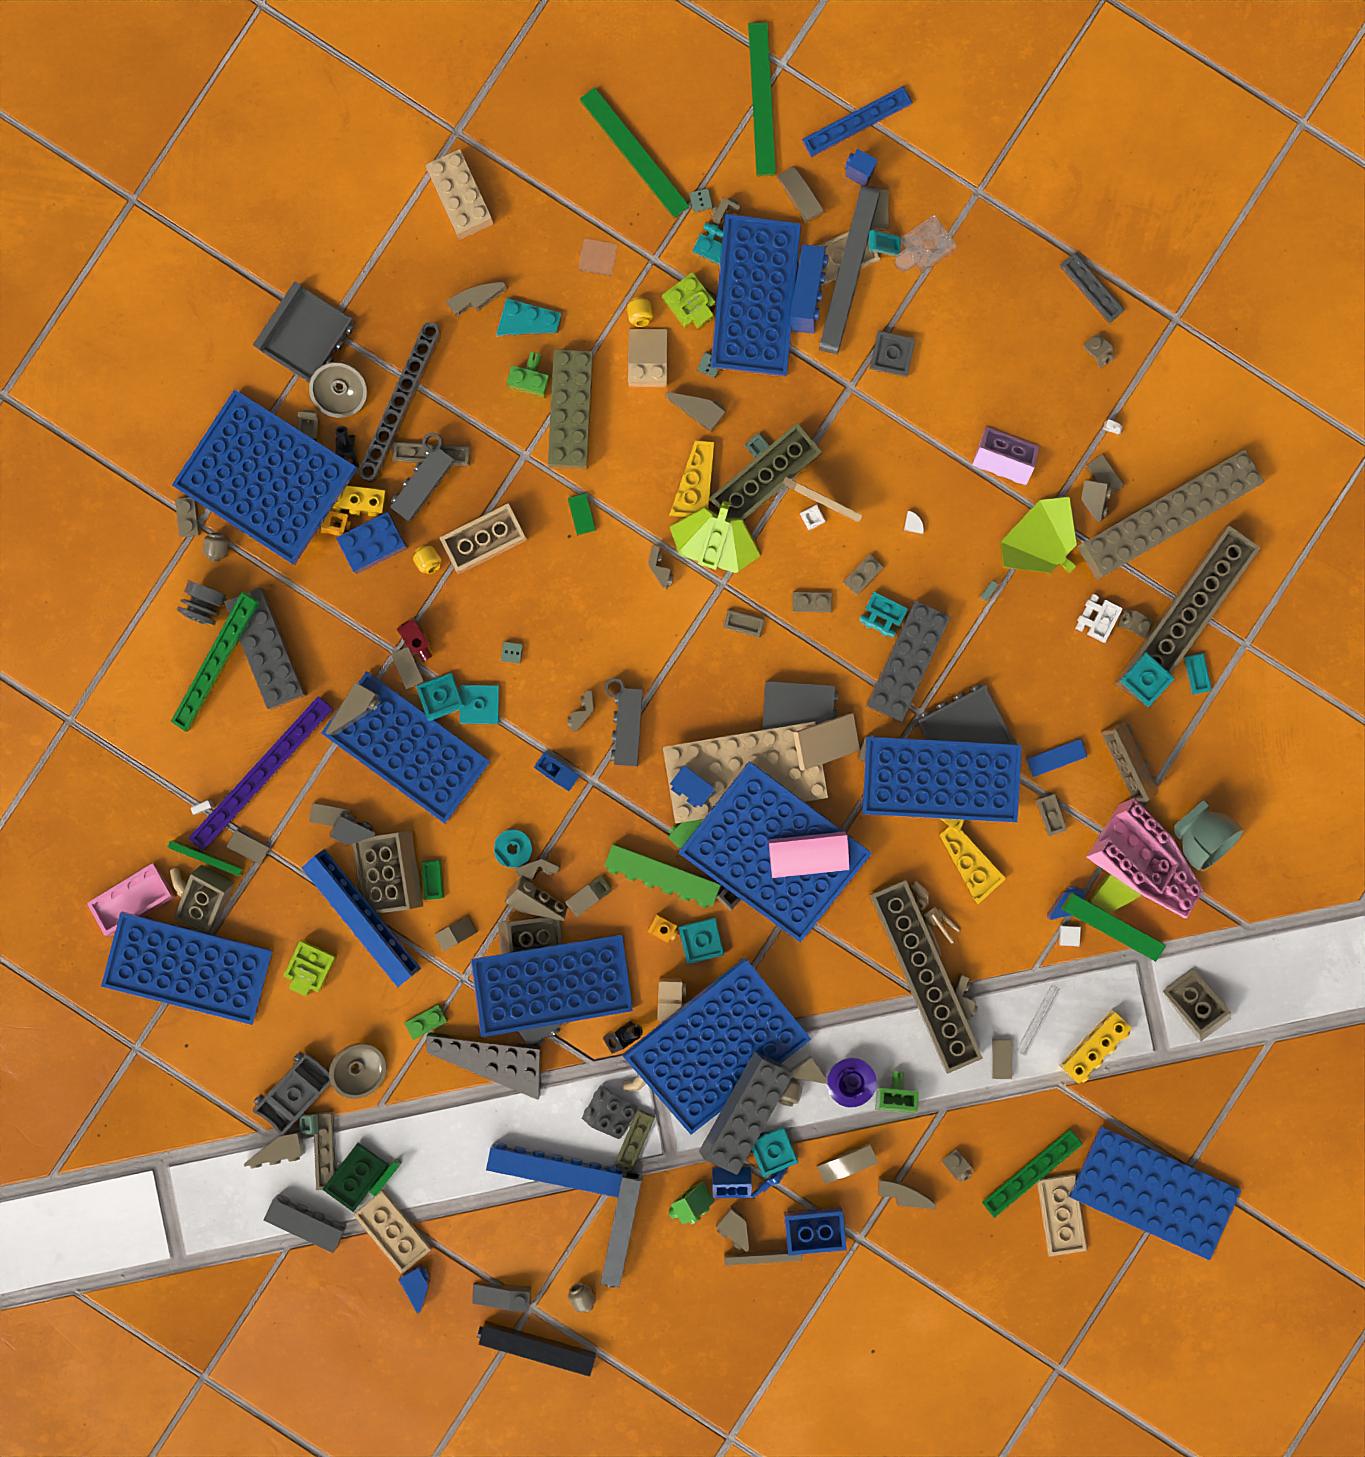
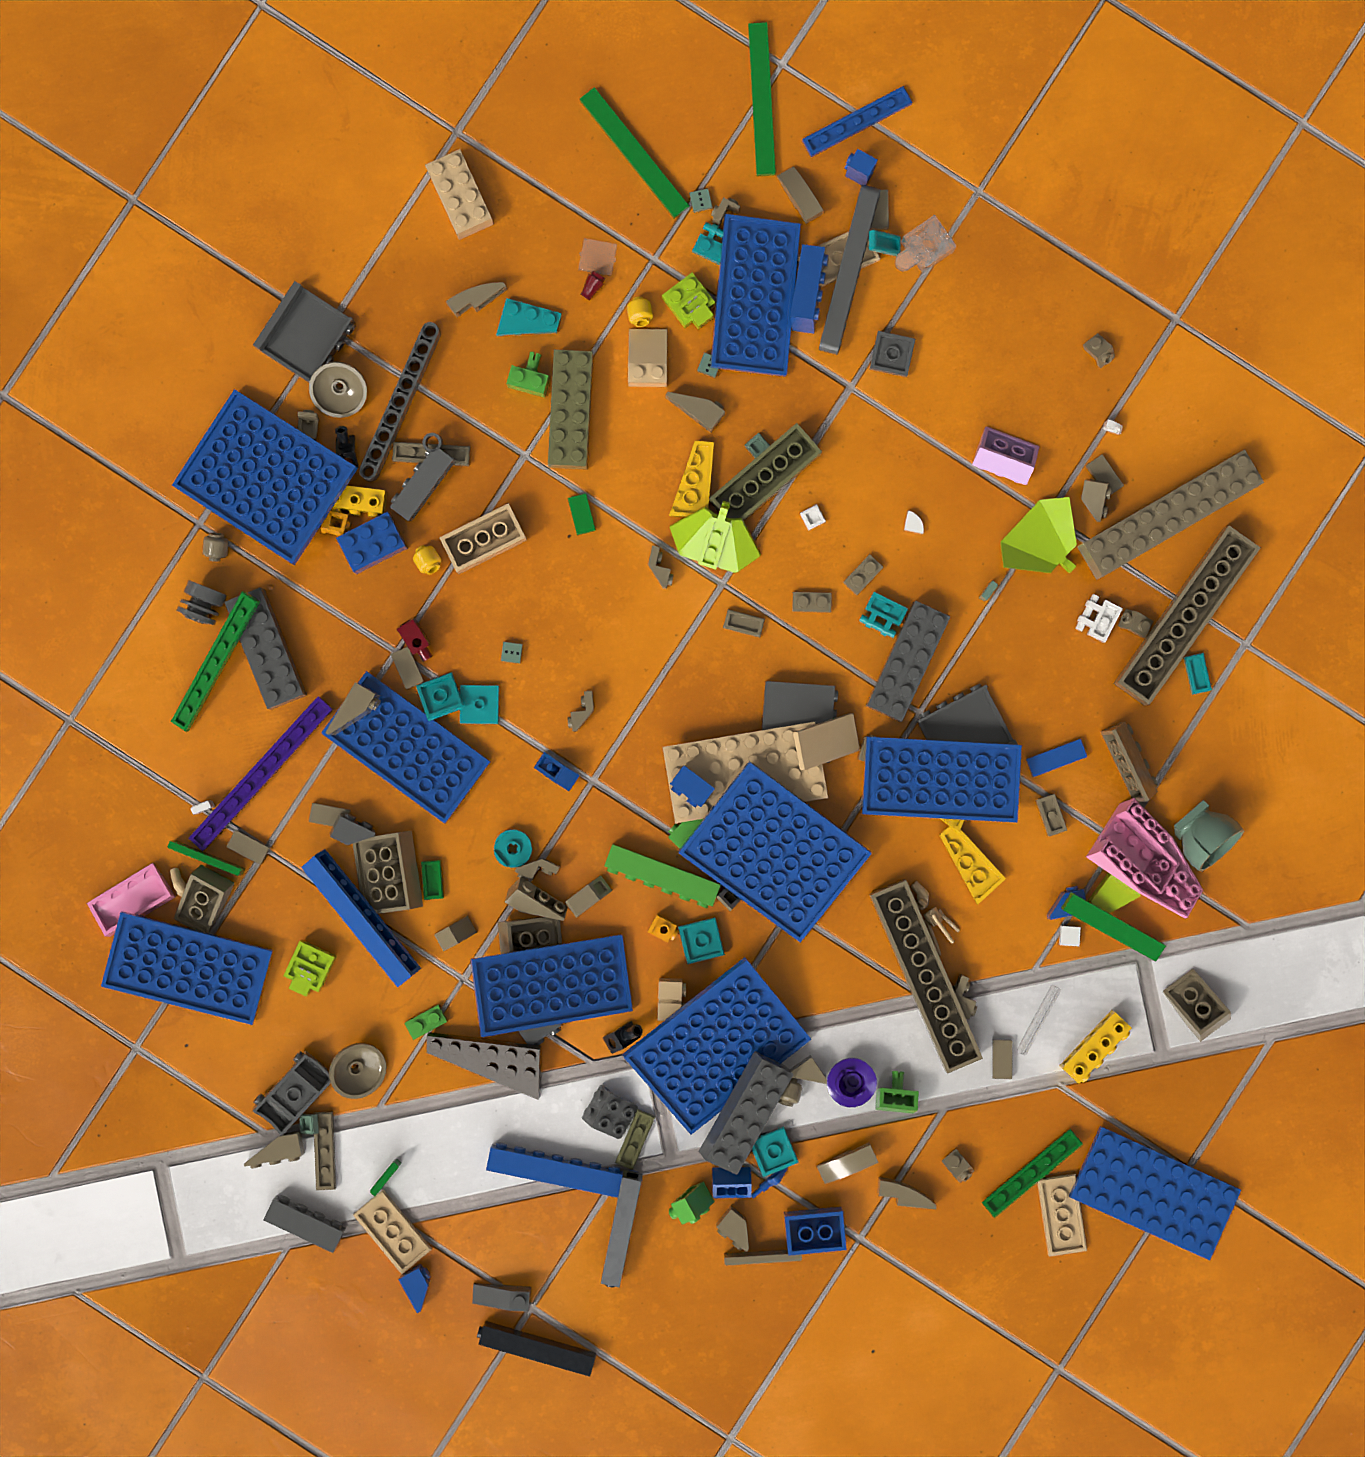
(187, 517): dark tan plate -> none
(355, 1176): dark green tile -> none
(582, 1297): dark tan head -> none
(592, 285): none -> dark red cone
(628, 724): dark grey hinge -> none
(637, 1084): tan arm -> none
(808, 854): bright pink slope -> none
(822, 499): tan tile -> none
(1092, 288): dark grey tile -> none
(1147, 679): teal plate -> none

